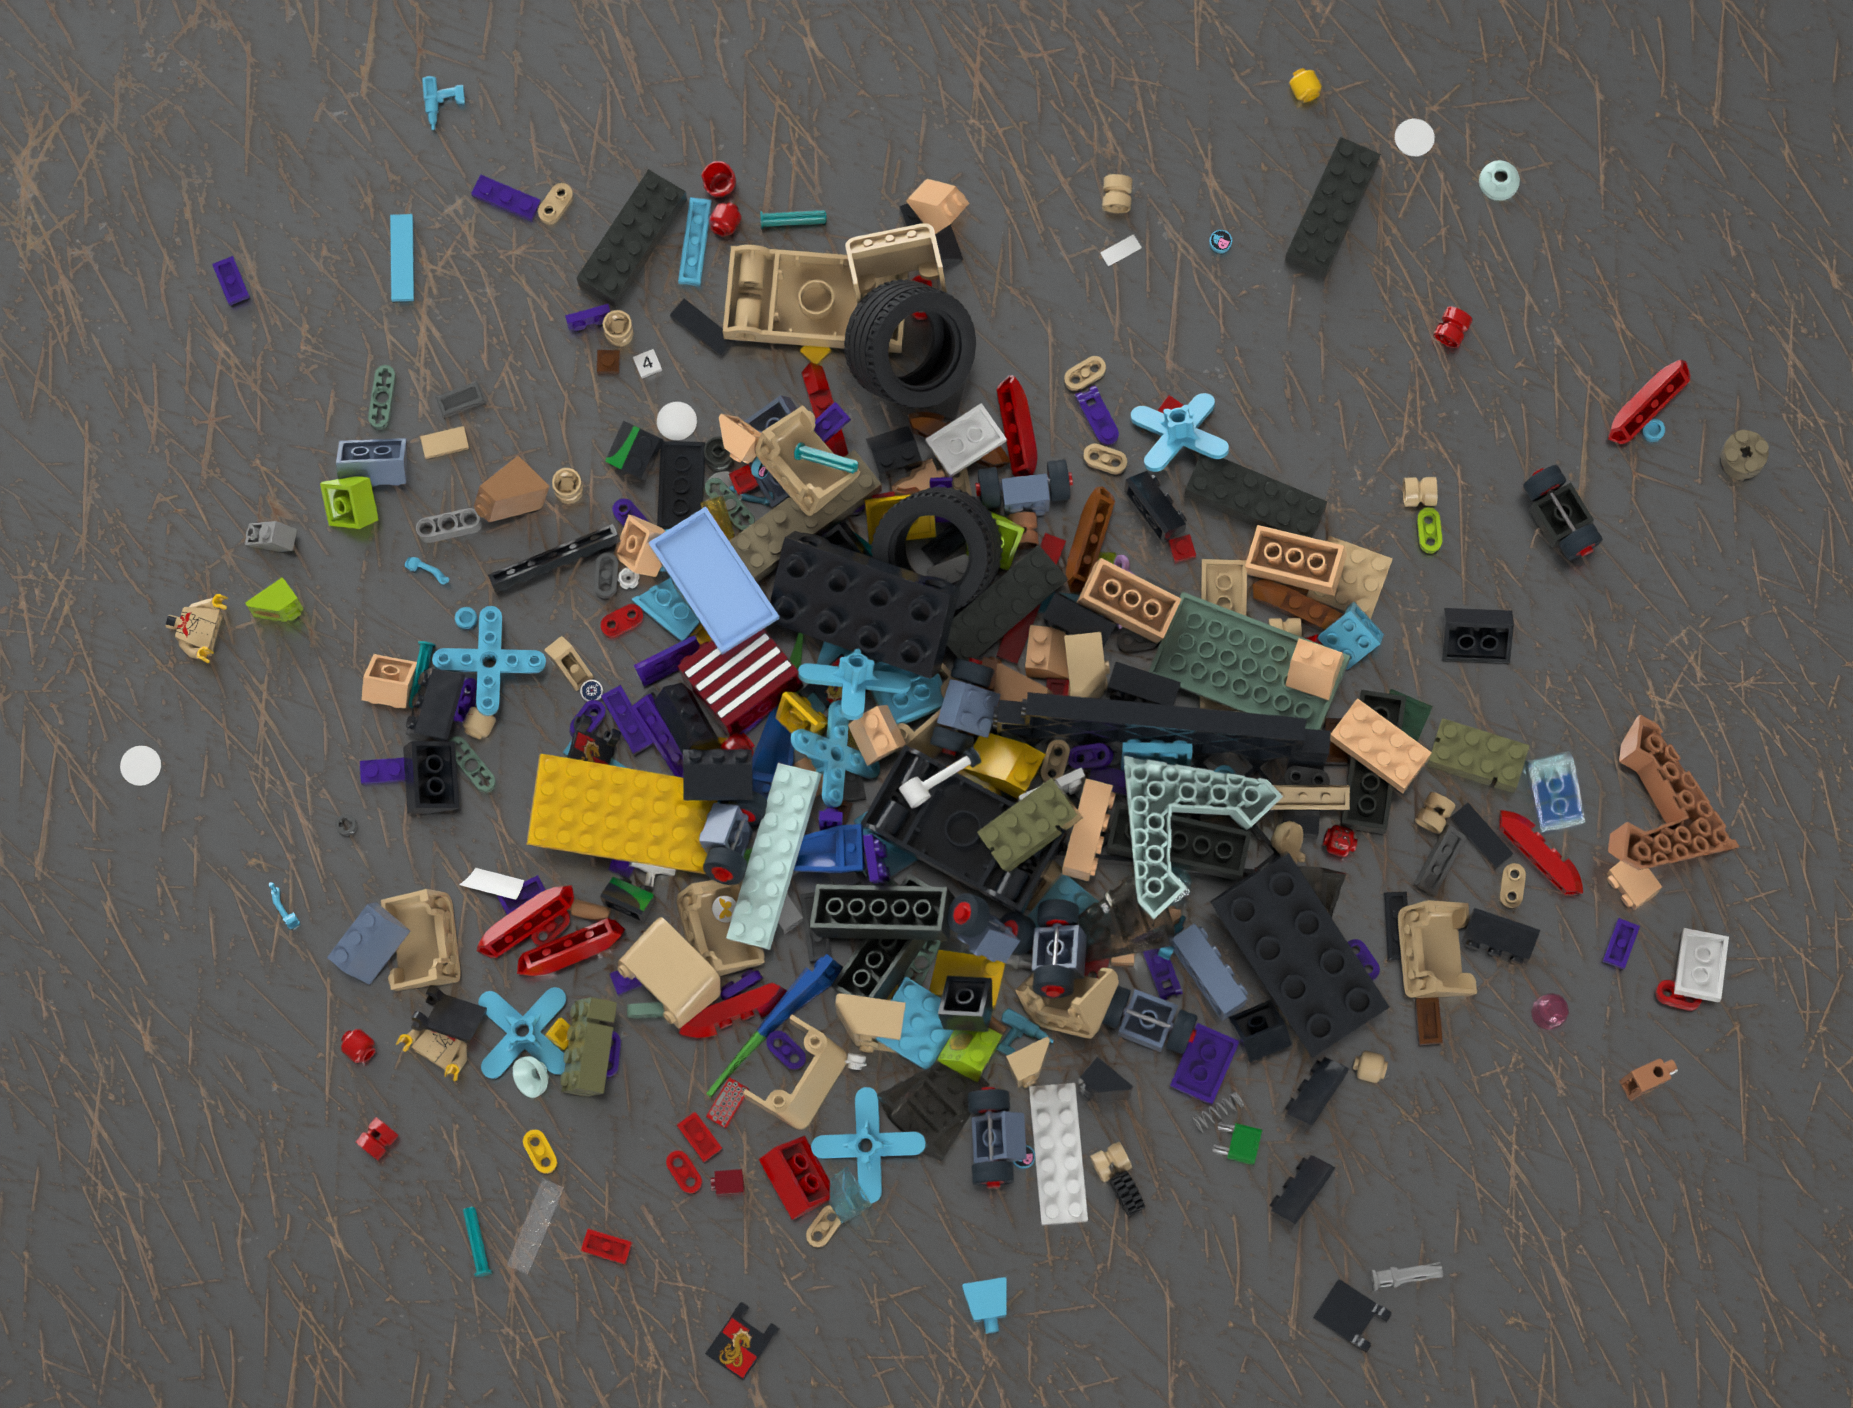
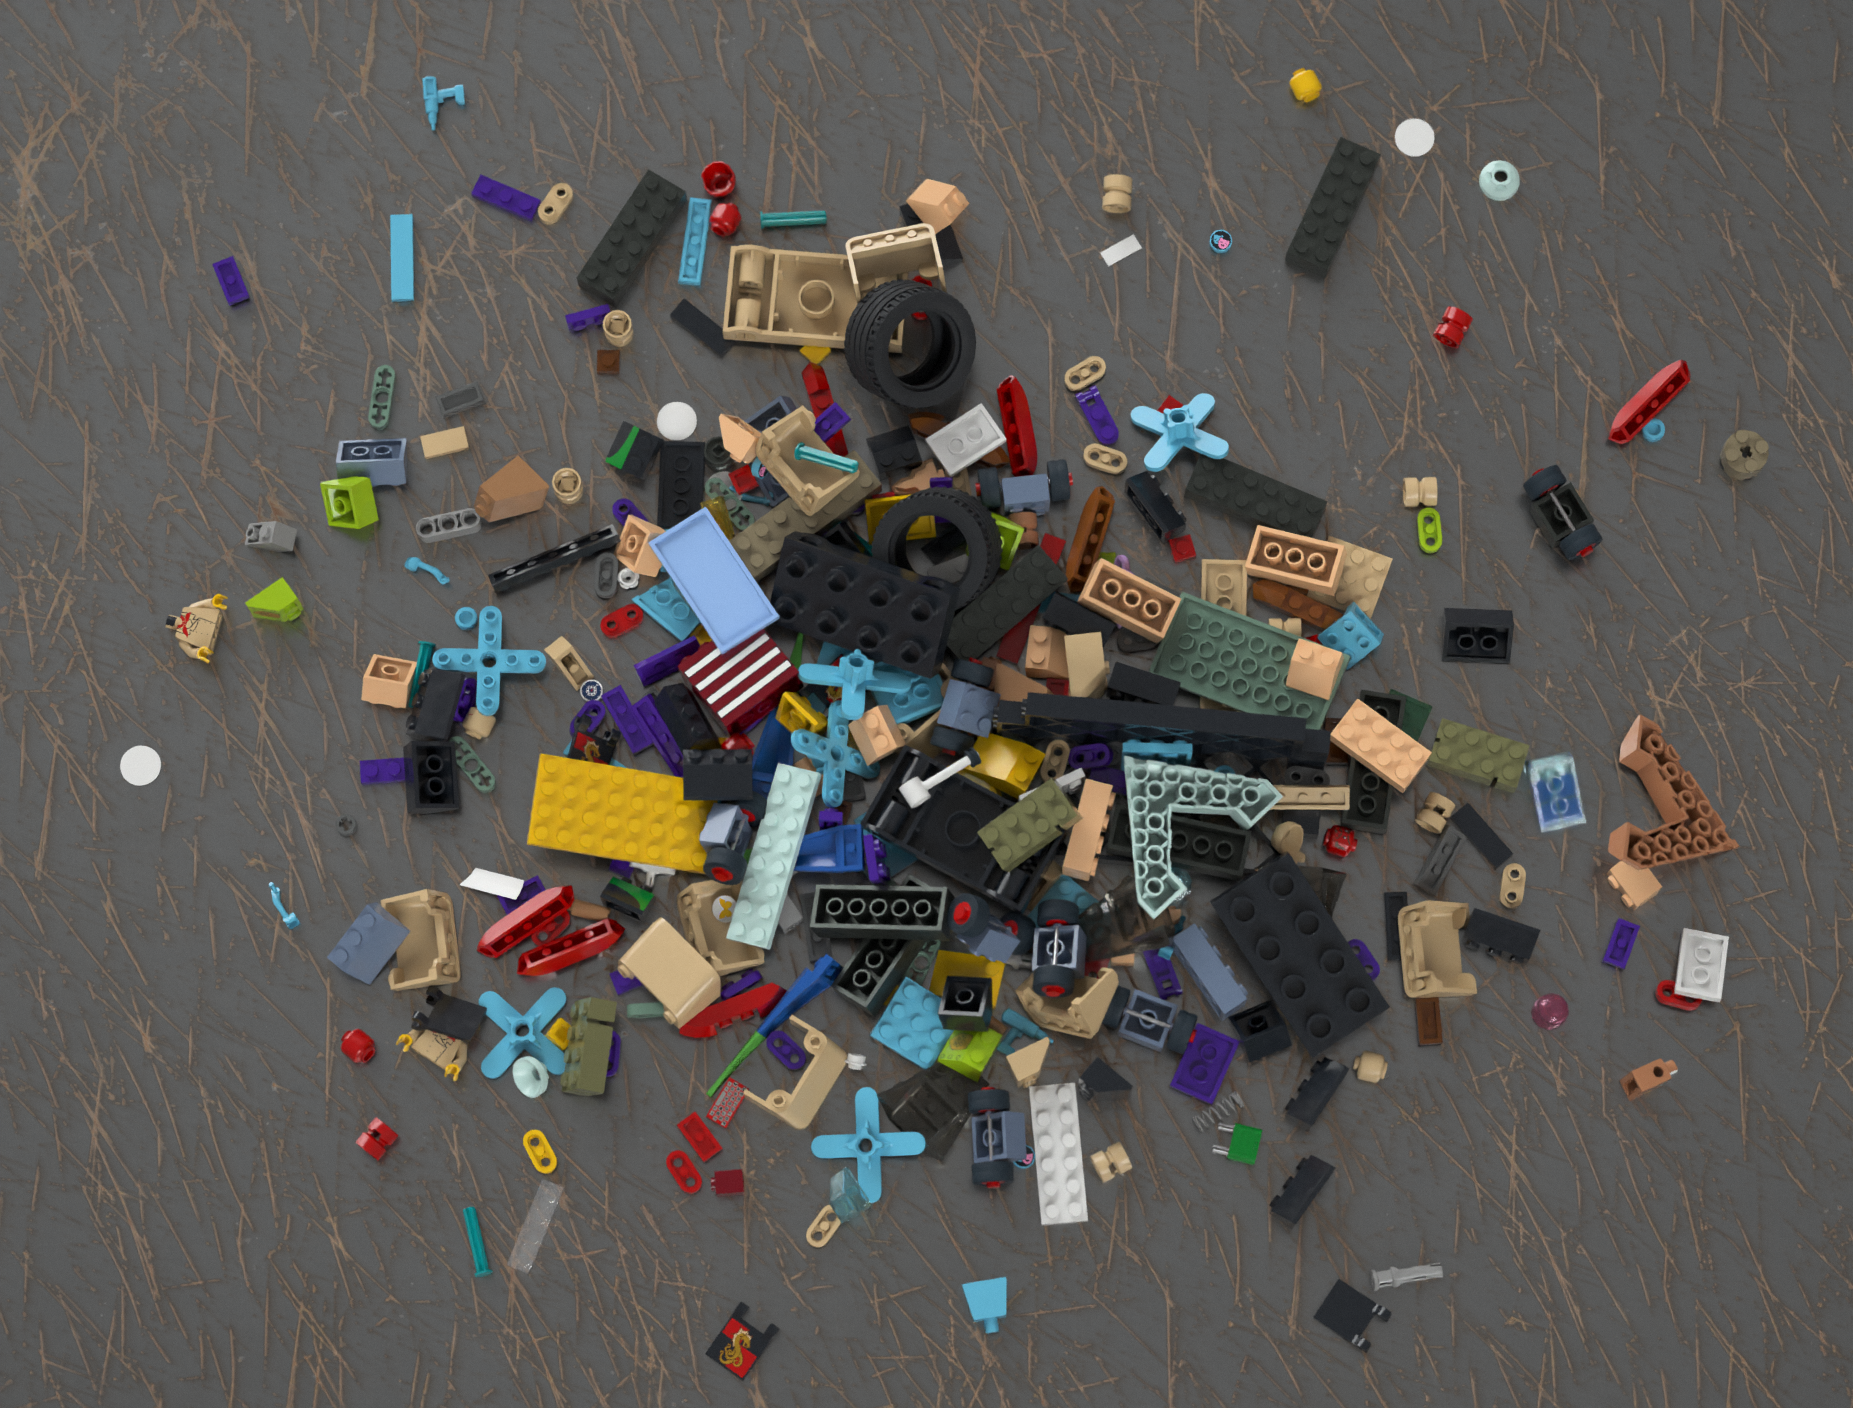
(606, 1246): red plate -> none
(647, 363): white tile -> none
(797, 1176): red slope -> none
(870, 1018): tan windscreen -> none
(1127, 1193): black tyre -> none
(1532, 845): red brick -> none

